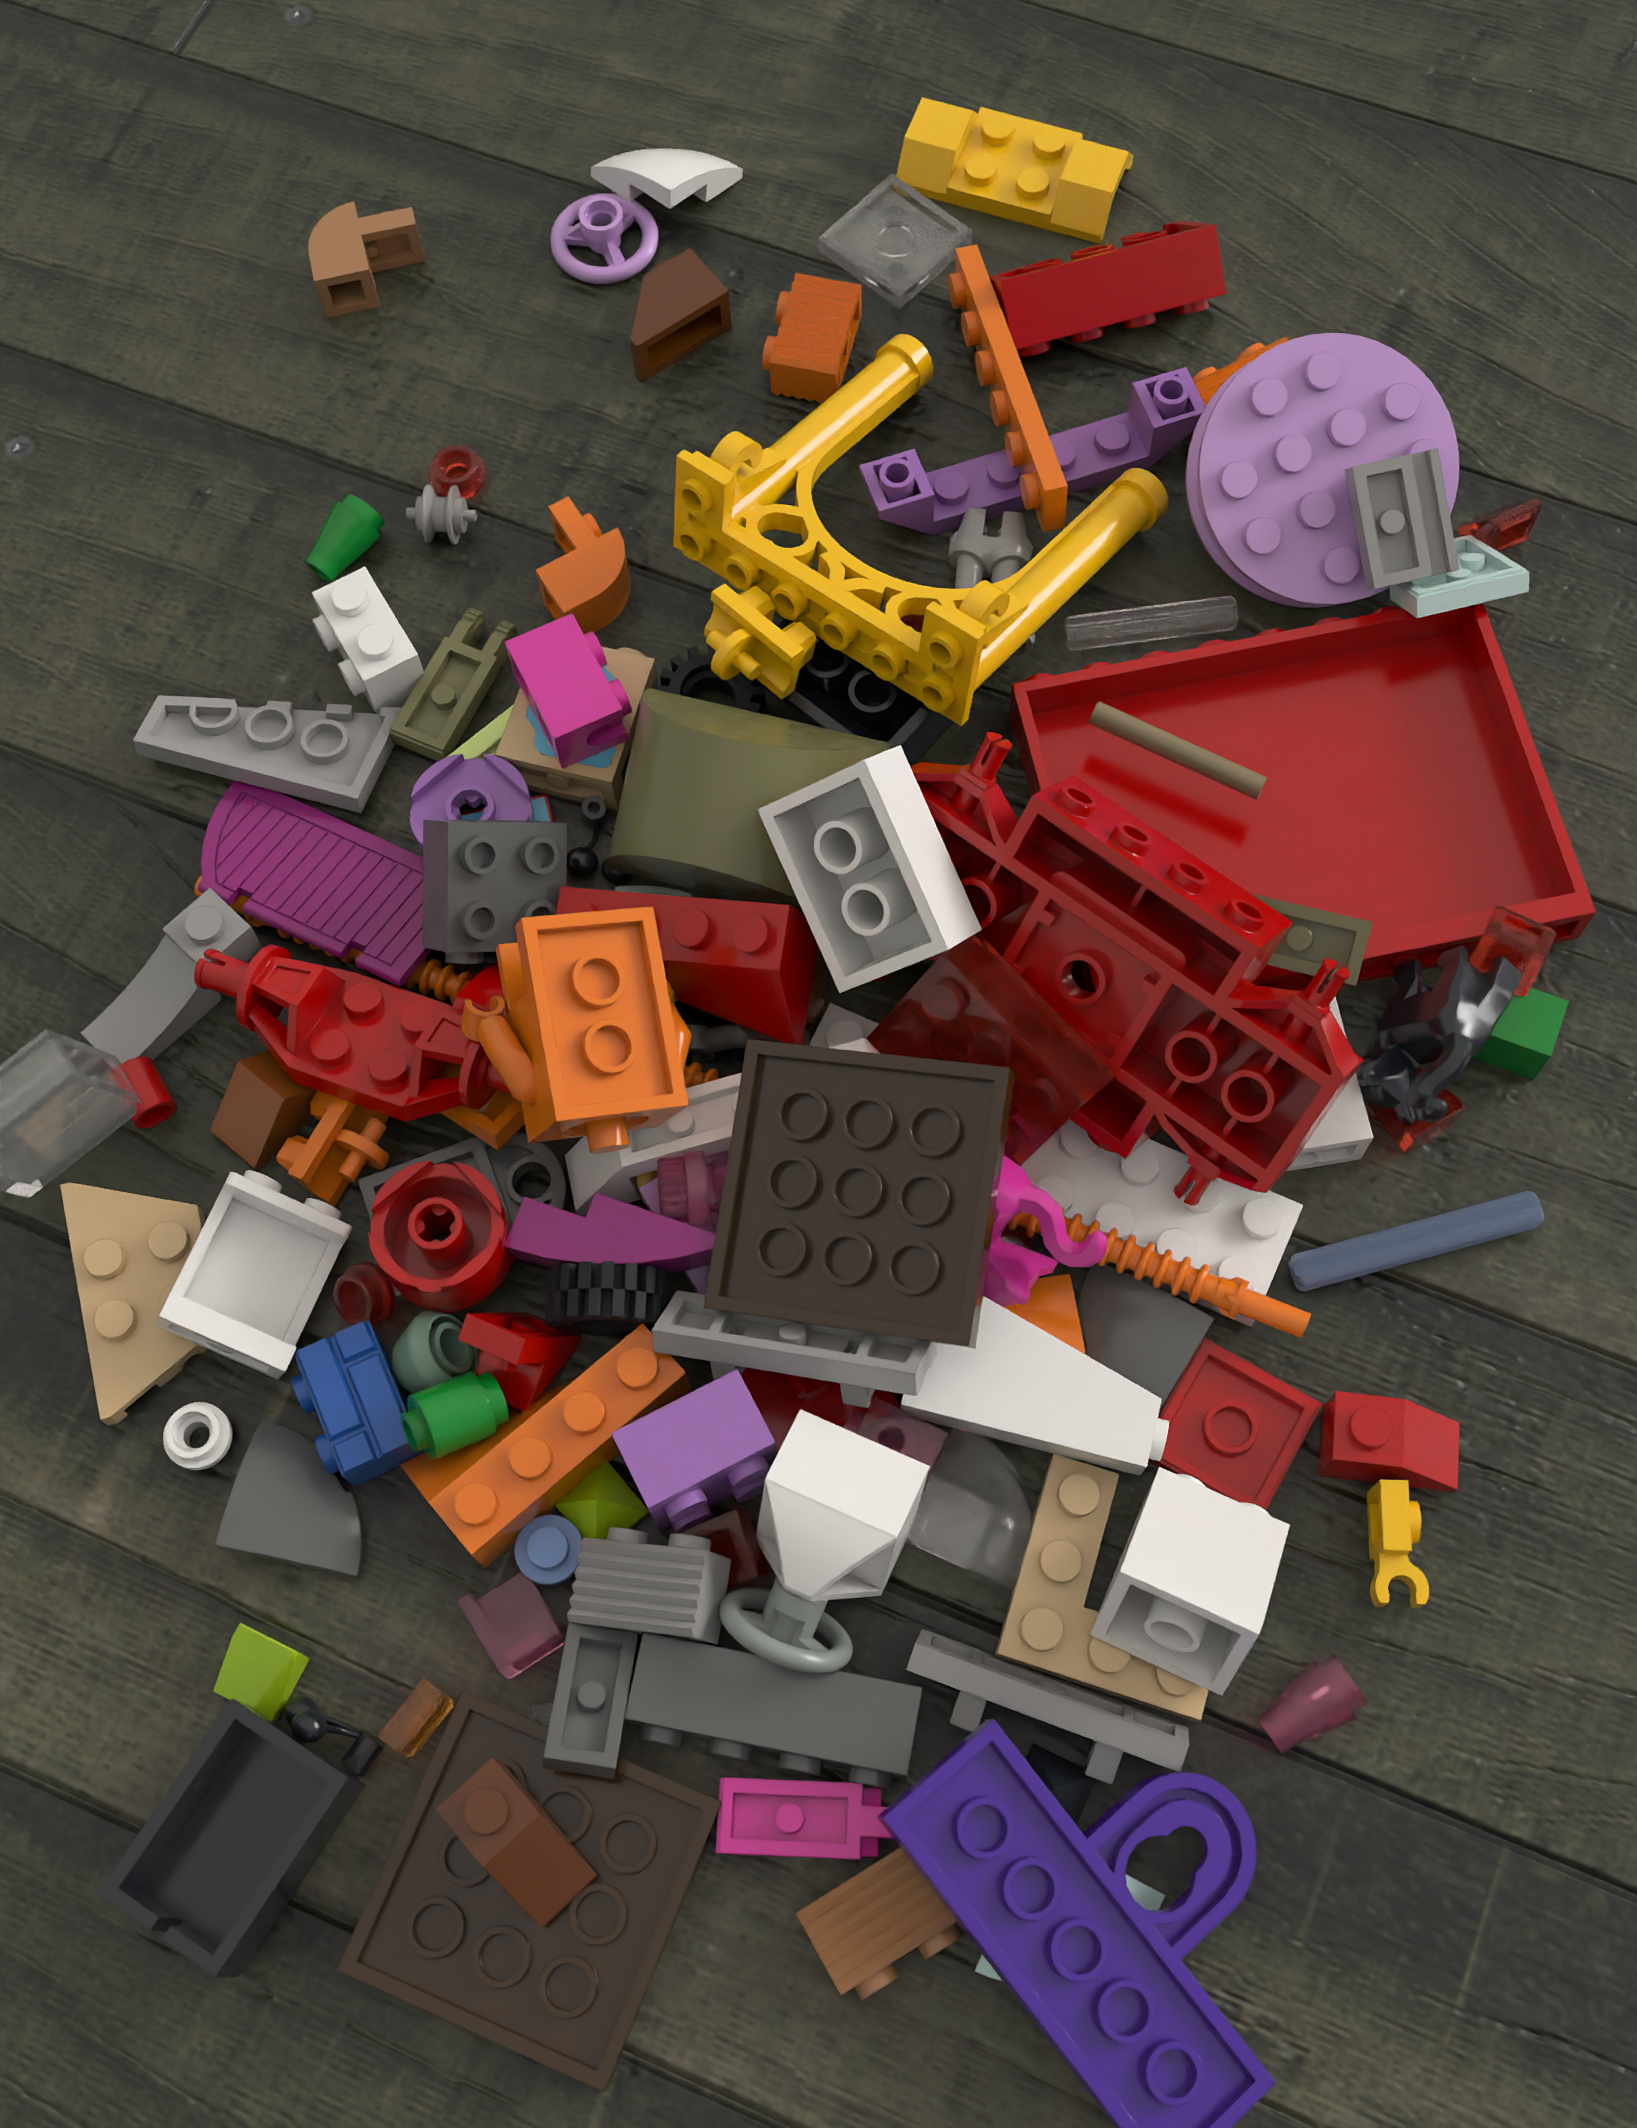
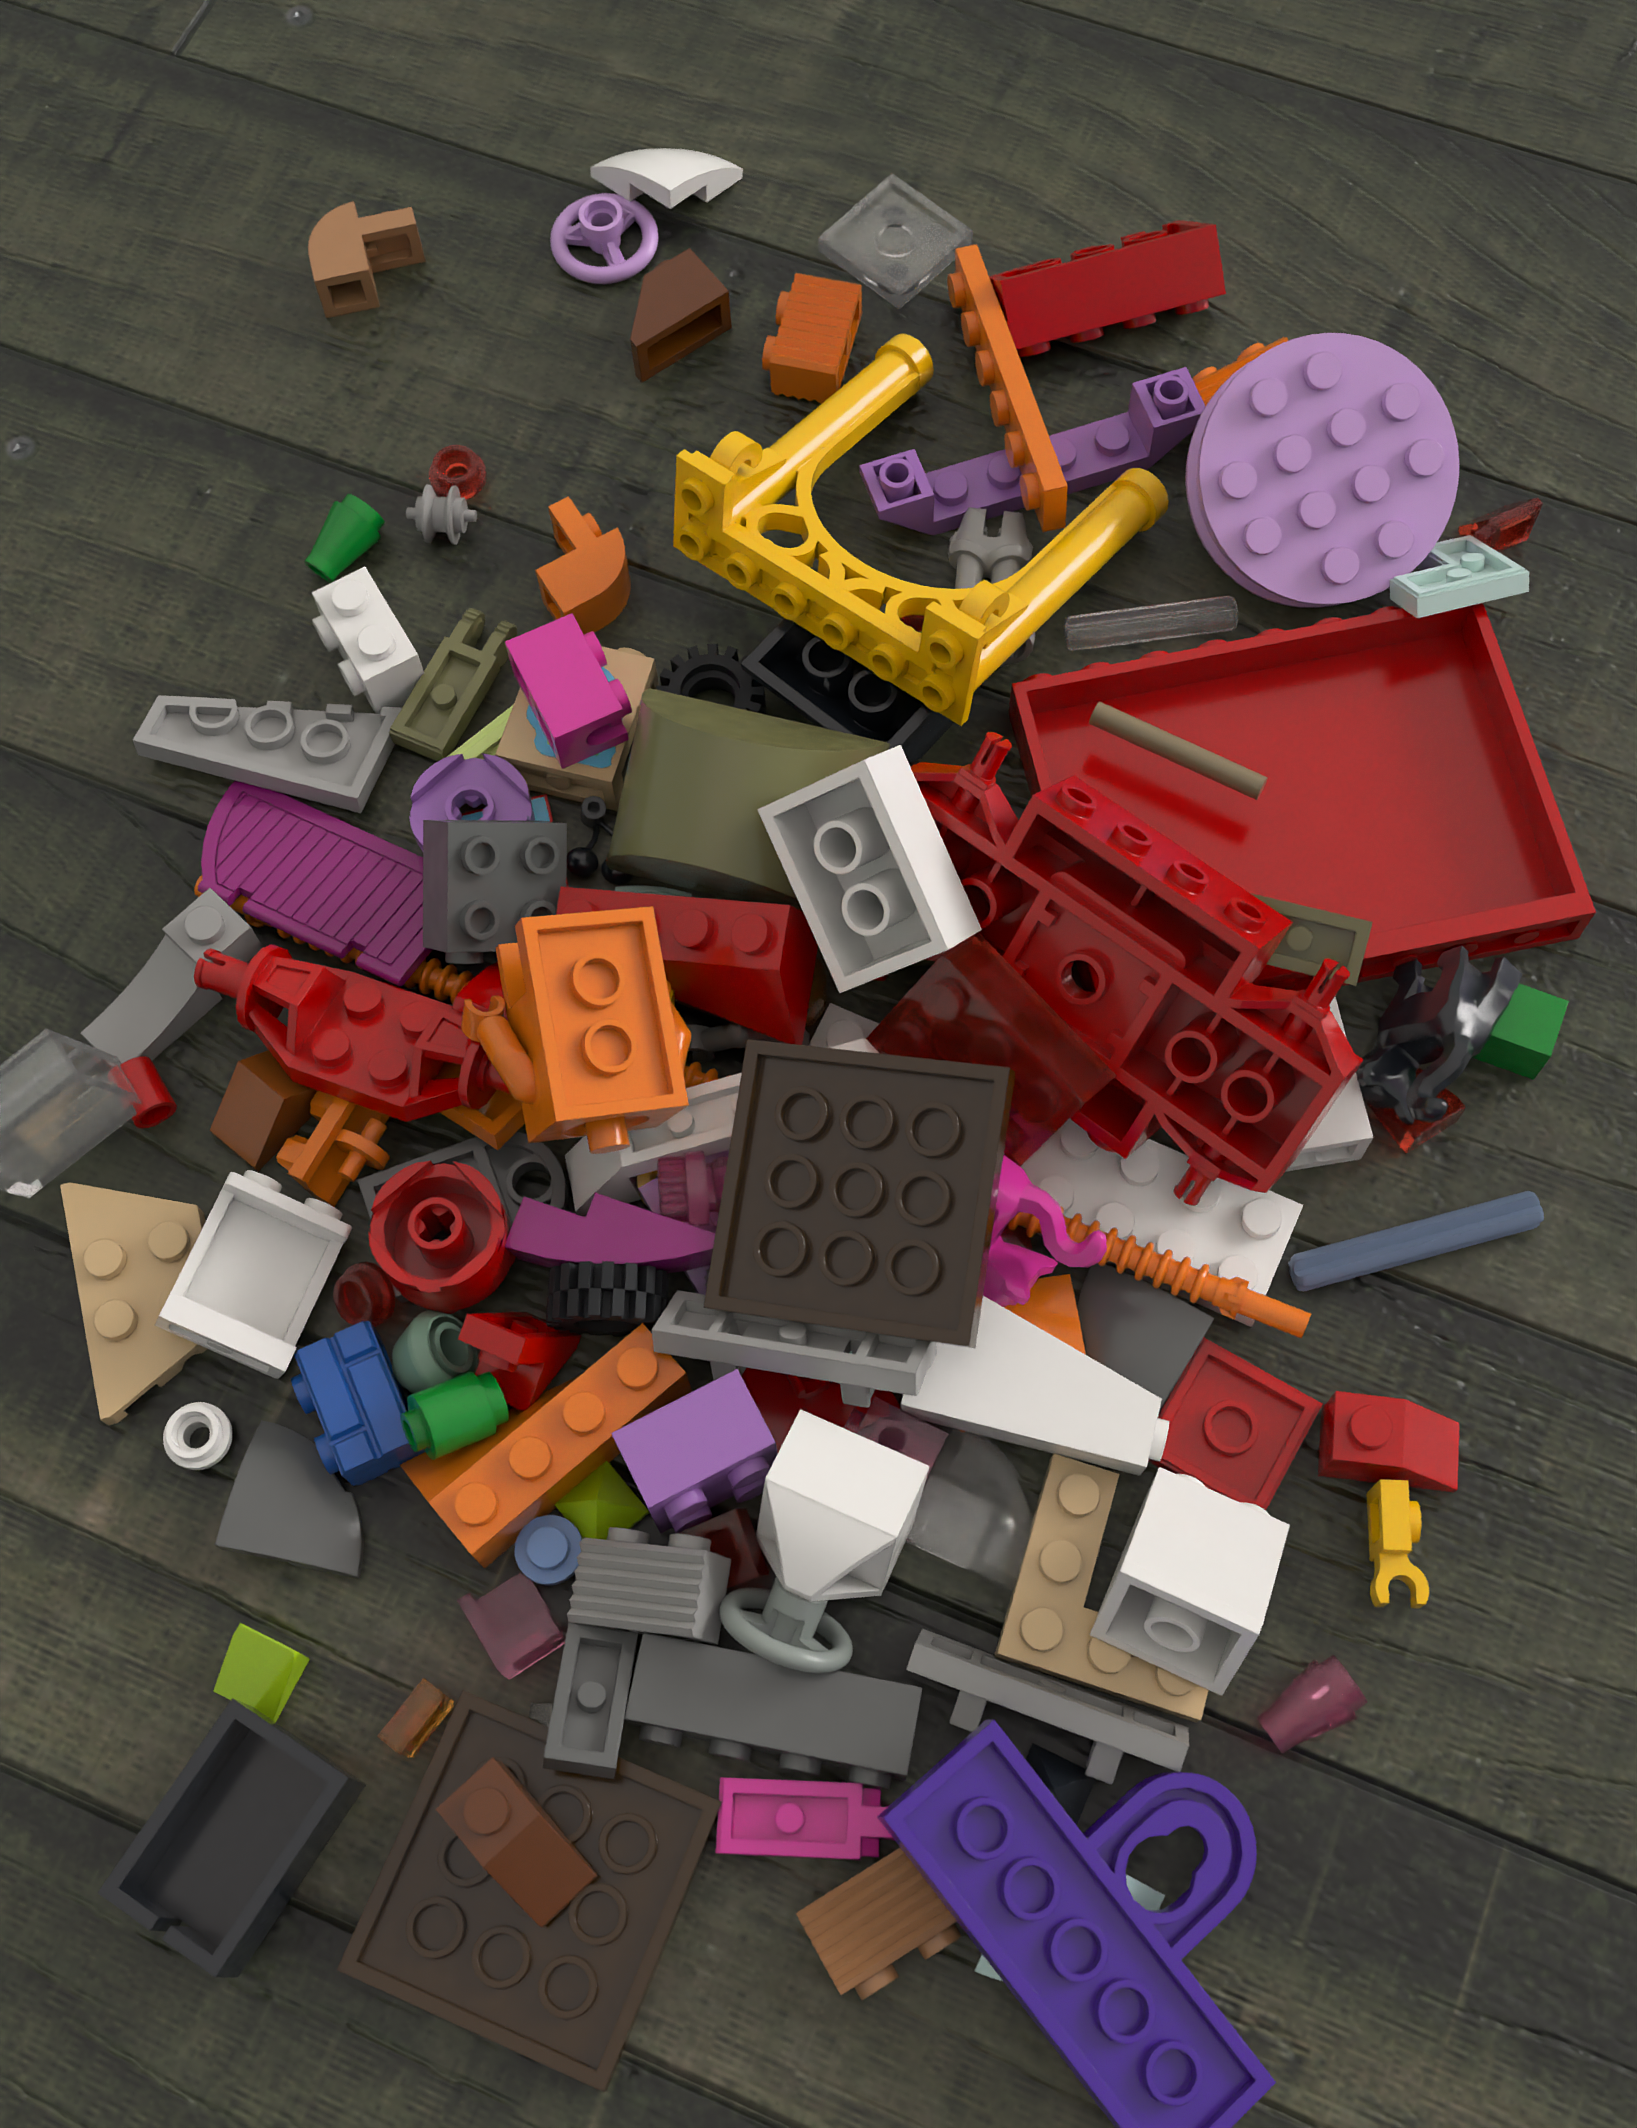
(311, 1726): black piece -> none
(752, 644): yellow hips -> none
(1012, 168): yellow piece -> none
(1402, 519): light grey plate -> none
(1518, 940): clear red slope -> none

